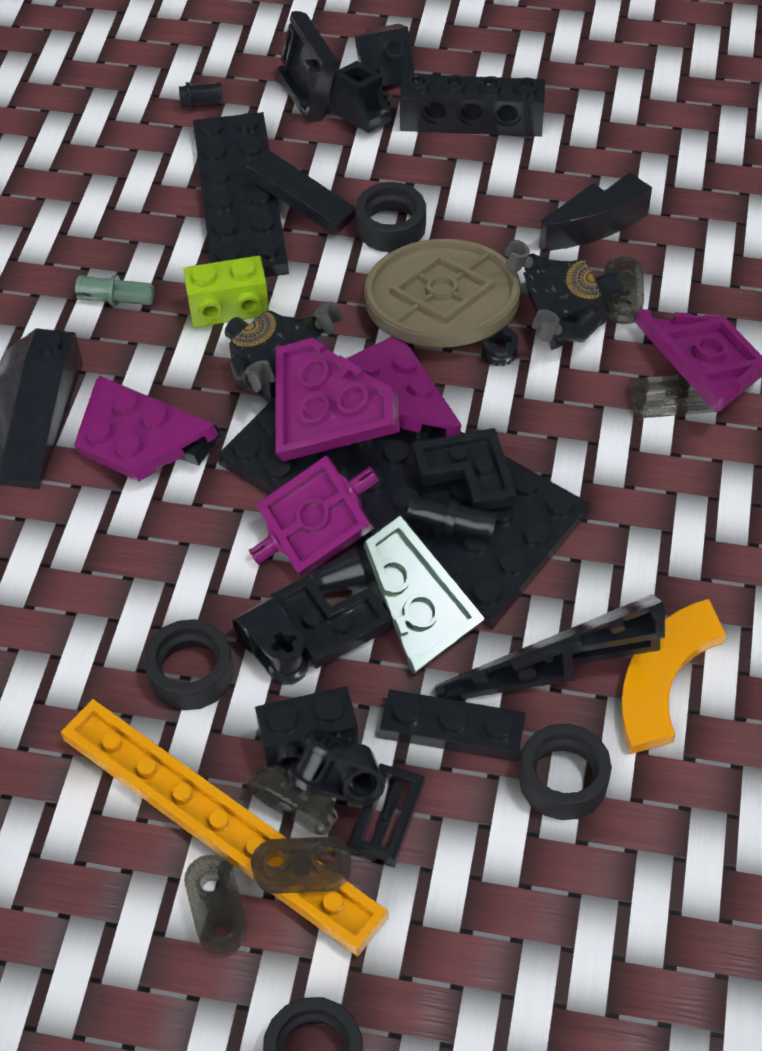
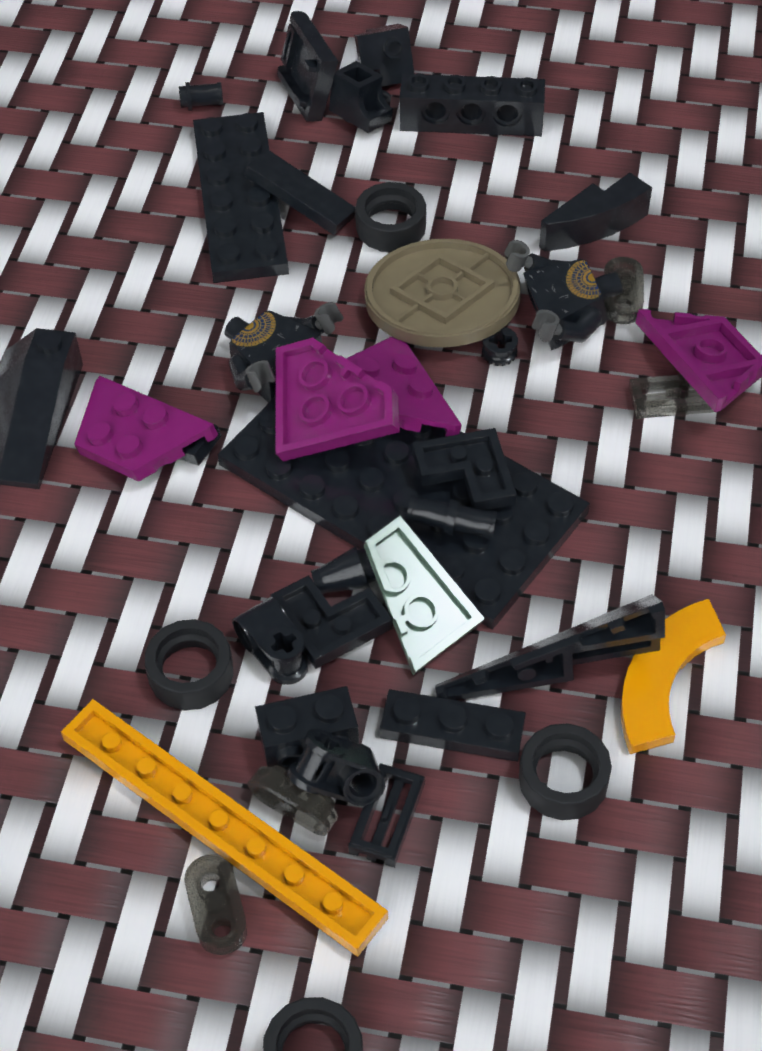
(114, 290): sand green axle -> none
(226, 291): lime brick -> none
(300, 869): clear smoke plate -> none
(314, 516): magenta plate -> none

